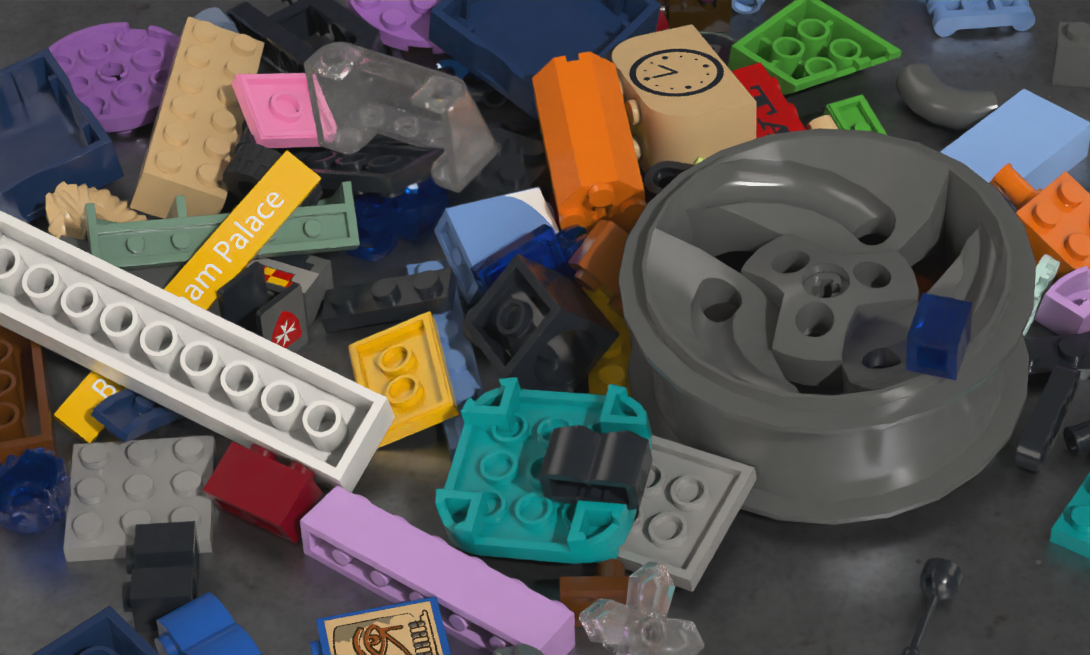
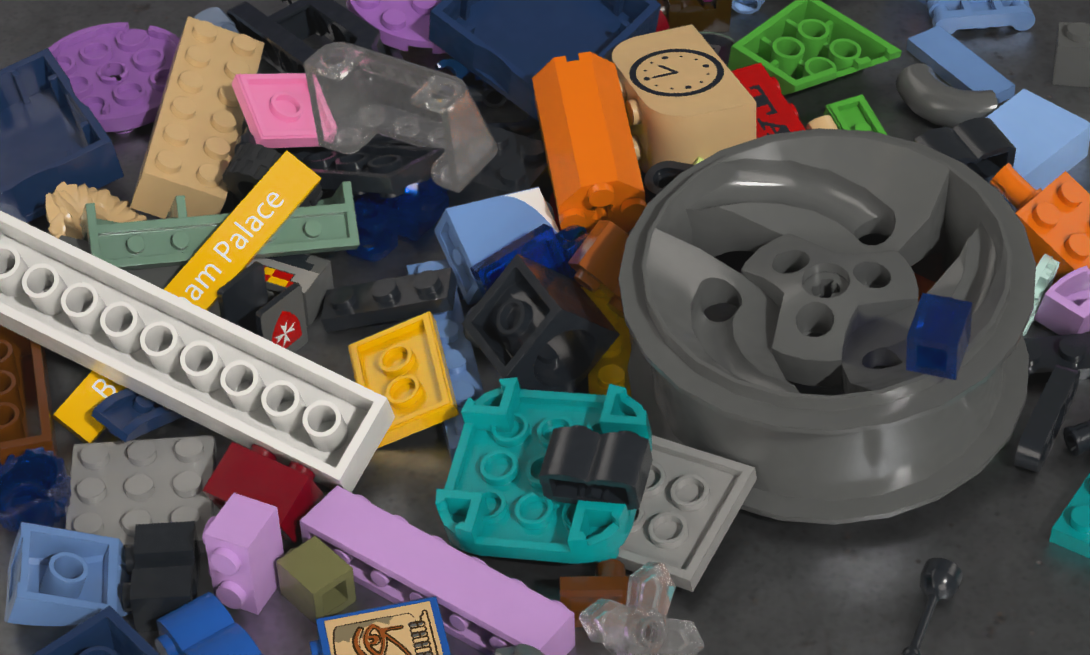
(63, 576): none -> medium blue slope
(243, 552): none -> lavender brick
(316, 580): none -> olive brick
(958, 64): none -> medium blue tile
(974, 143): none -> black brick

